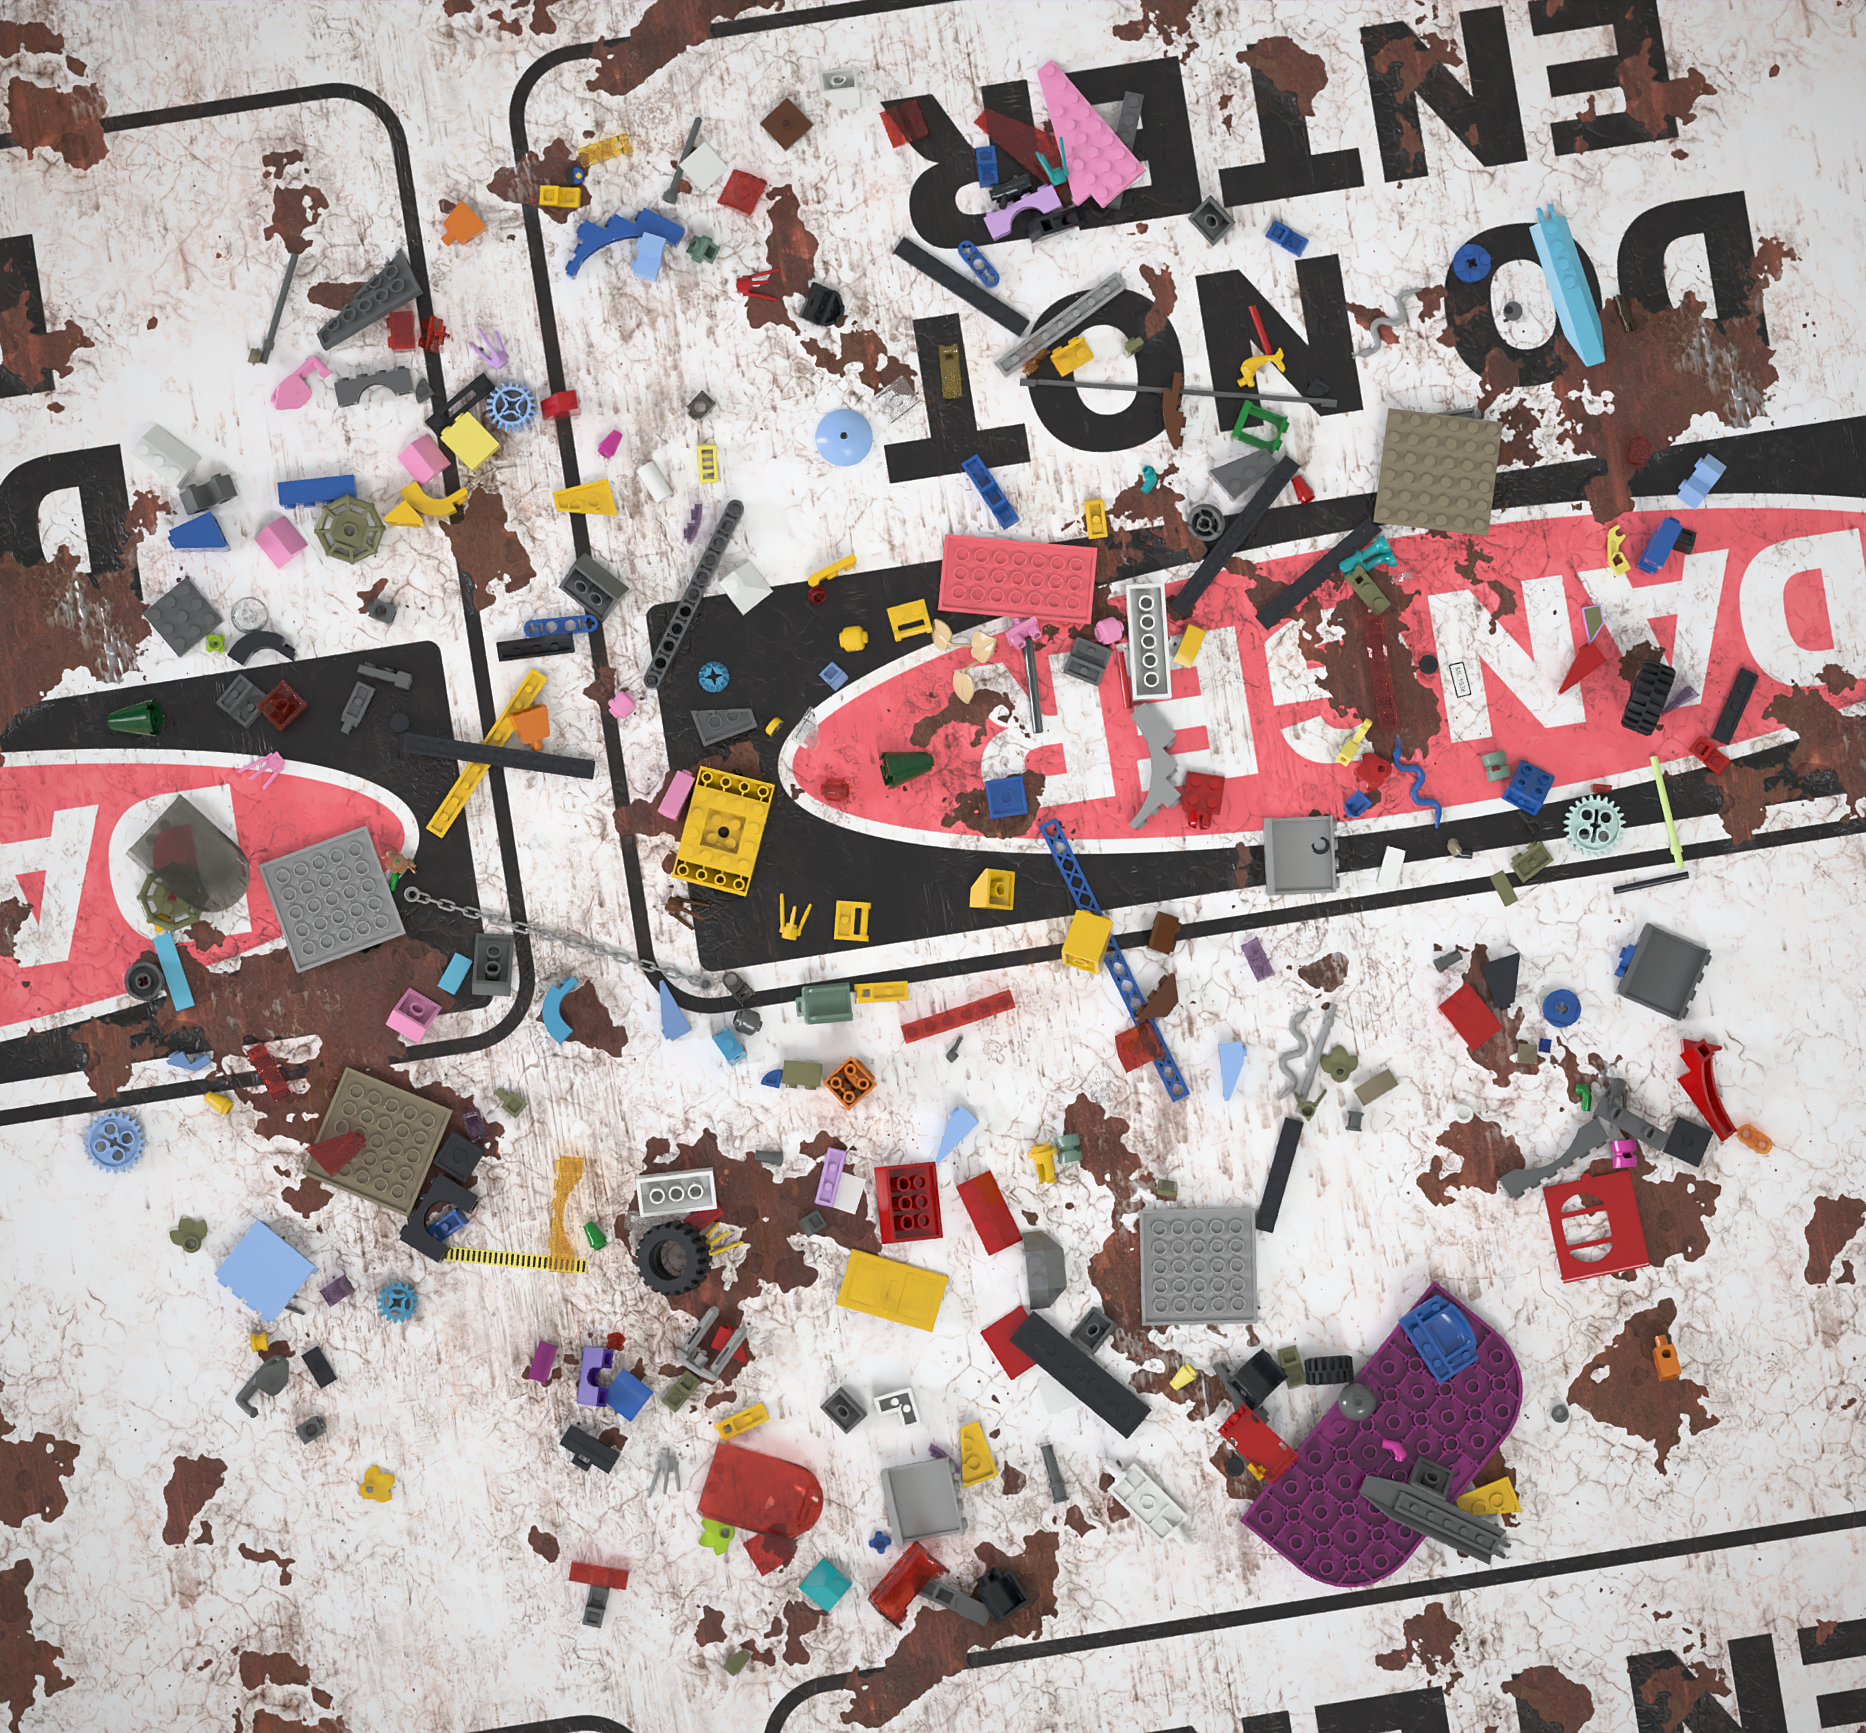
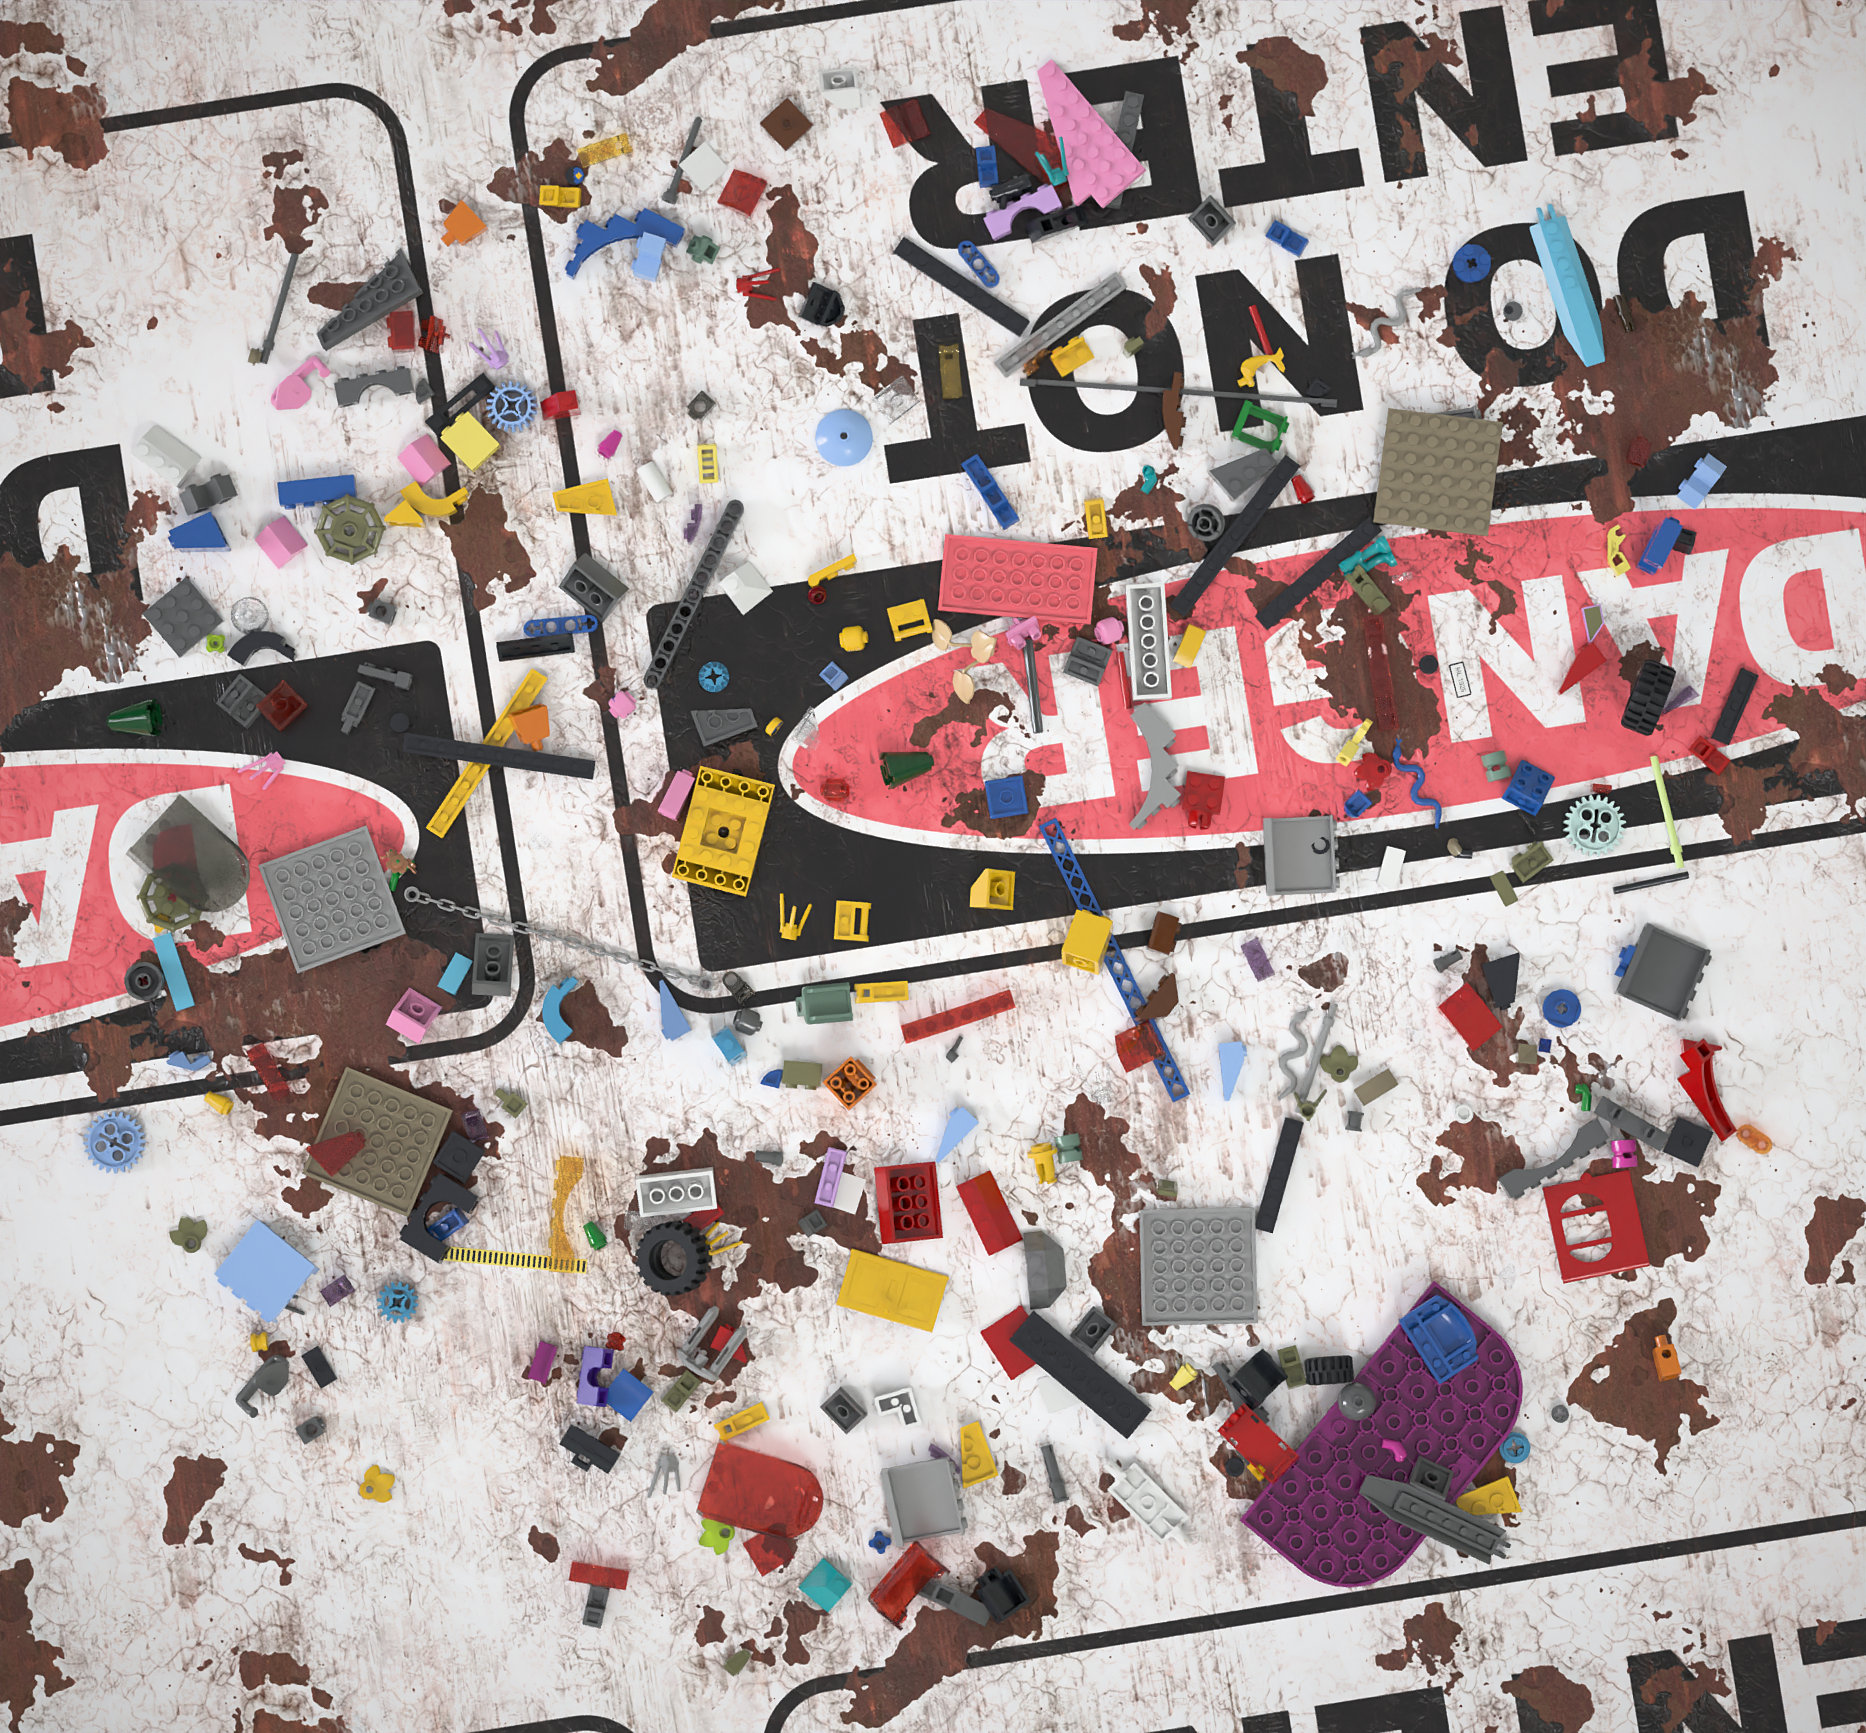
(675, 905): reddish brown plant -> none
(1522, 1453): none -> dark azure gear
(1616, 1089): dark grey plant -> none

